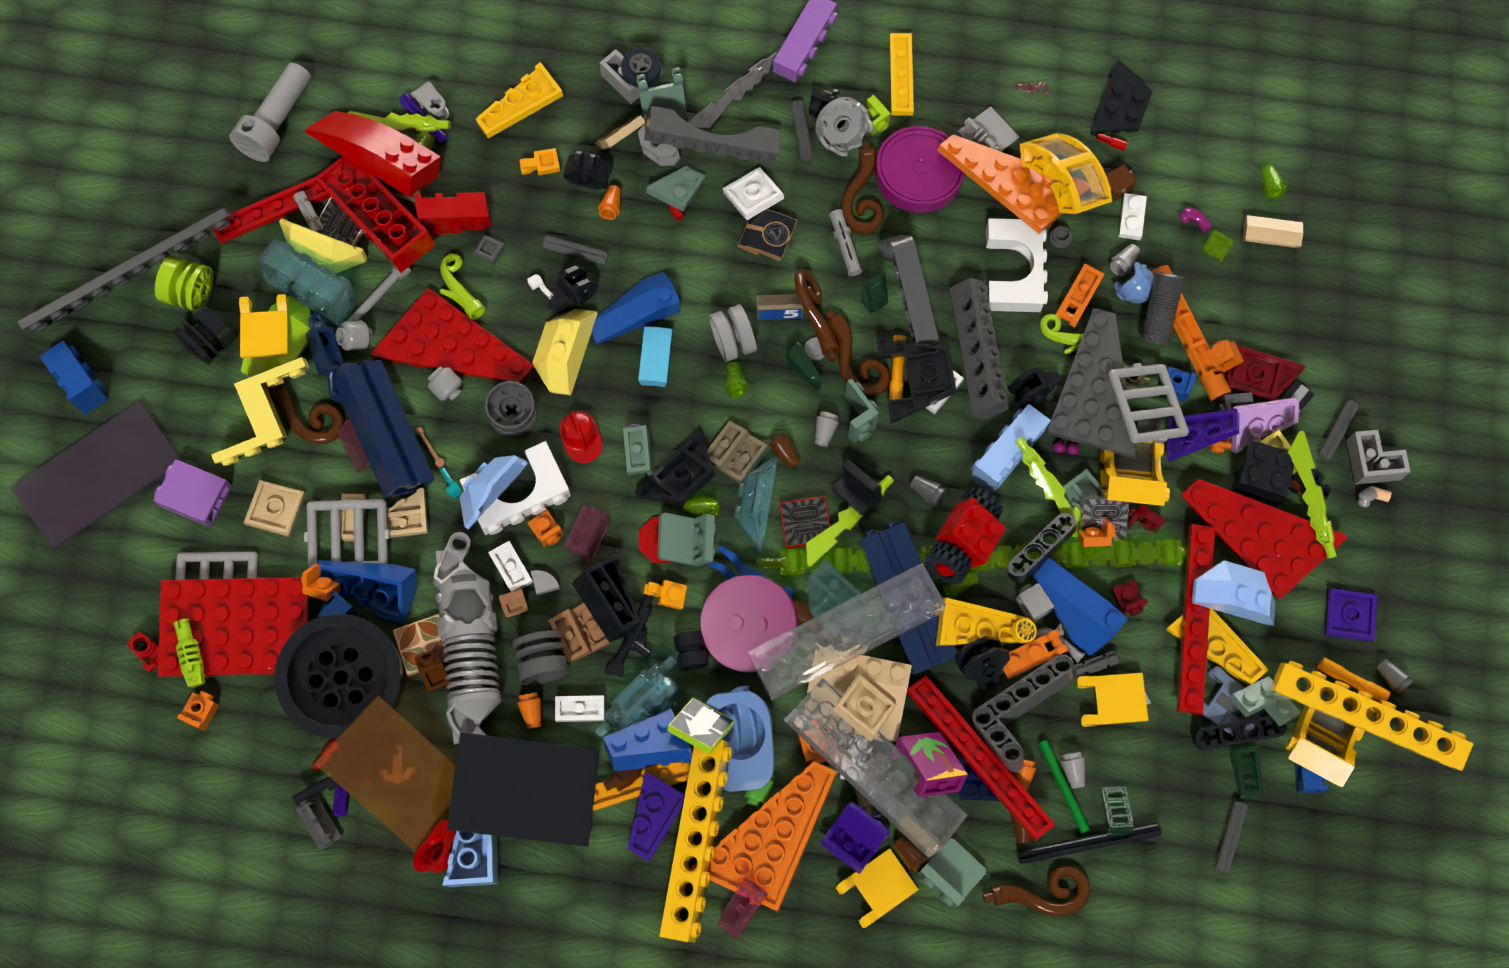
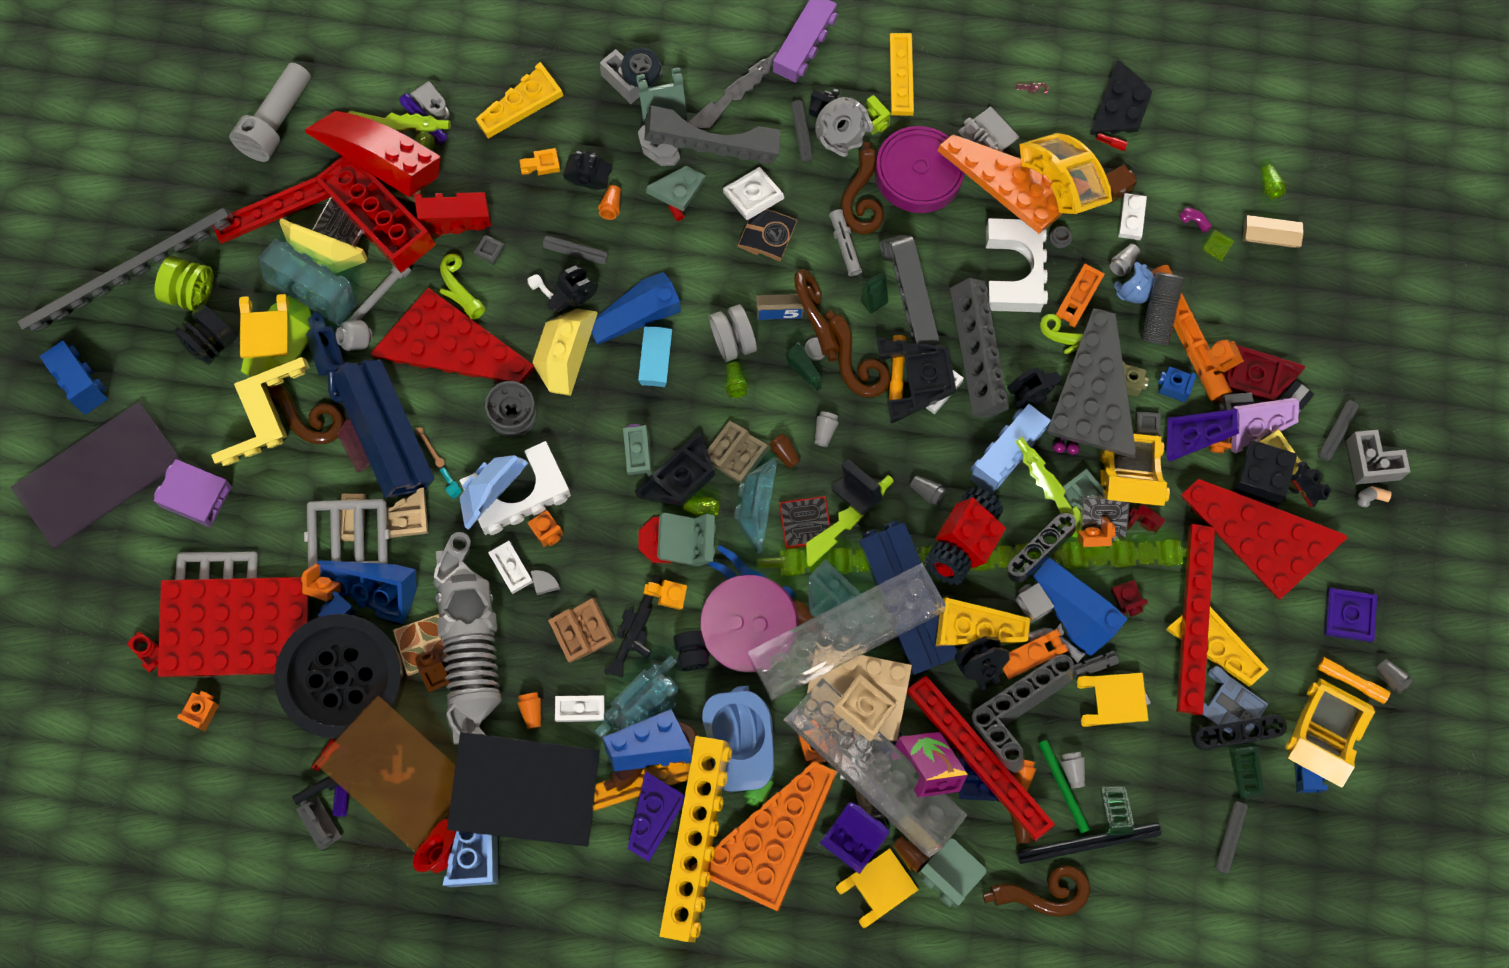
(189, 654): lime hinge -> none
(274, 508): tan tile -> none
(308, 211): light grey axle -> none
(444, 384): light grey head -> none
(513, 603): medium nougat plate -> none
(539, 653): dark grey wheel -> none
(581, 437): red piece -> none
(587, 533): clear pink hinge -> none
(607, 598): black wedge -> none
(620, 132): tan tile -> none
(700, 725): tile -> none
(741, 908): clear pink hinge -> none
(866, 422): sand green bracket -> none
(955, 590): clear neon green cone -> none
(1023, 630): yellow tile -> none
(1129, 417): light grey bar -> none
(1236, 592): light blue wedge -> none
(1259, 697): sand green plate -> none
(1313, 496): lime sword -> none
(1453, 755): yellow brick -> none

